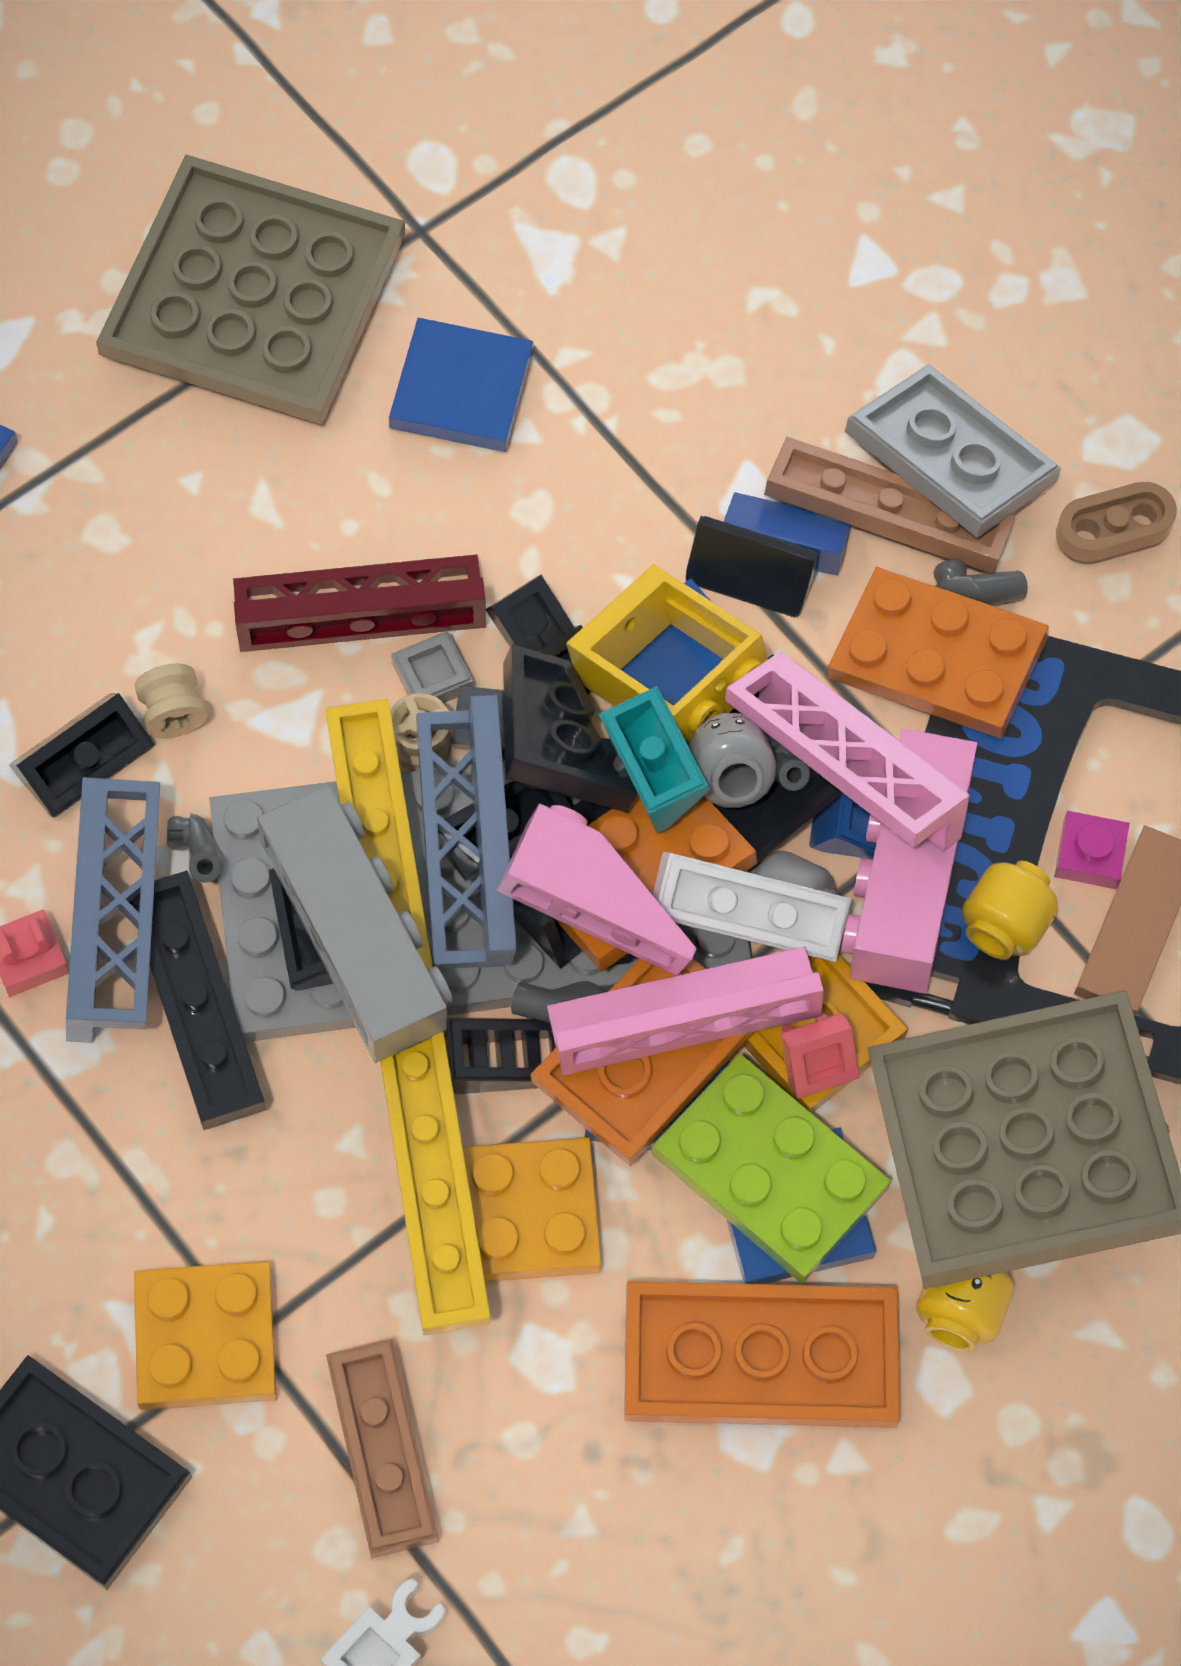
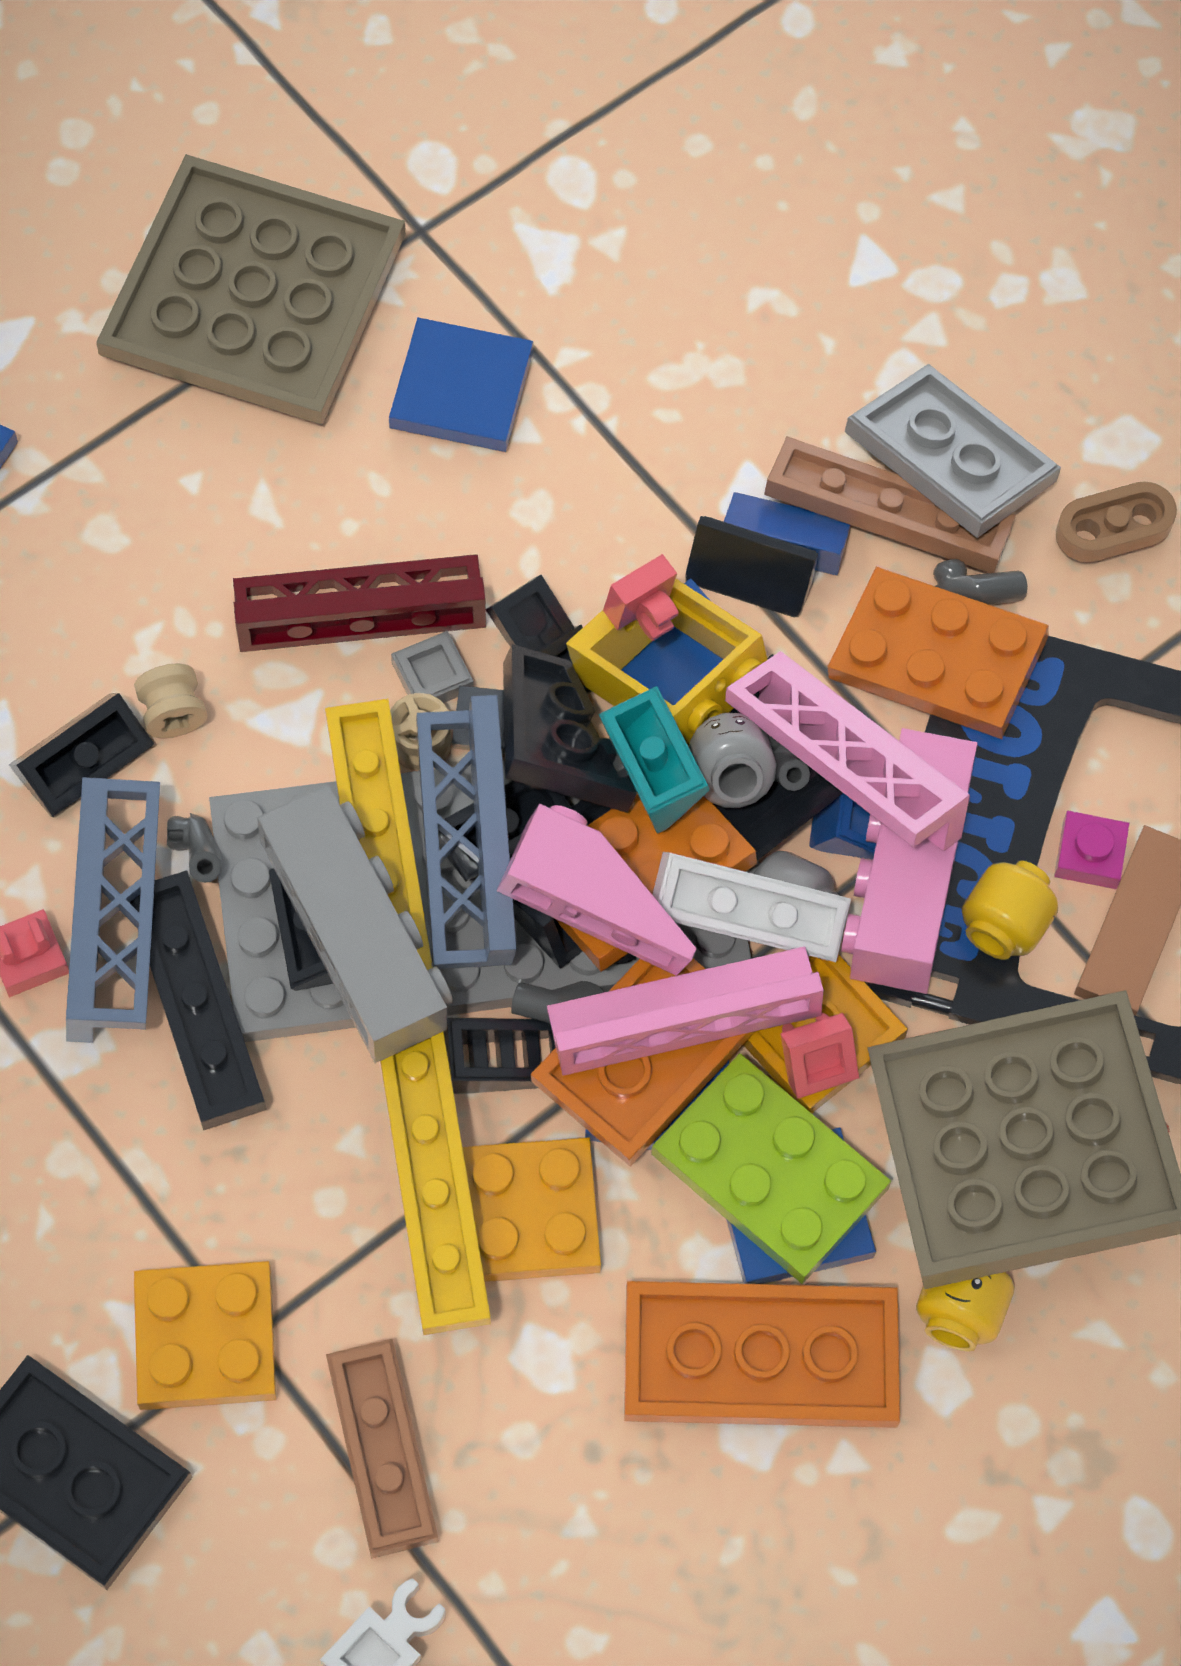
(644, 597): none -> coral tile

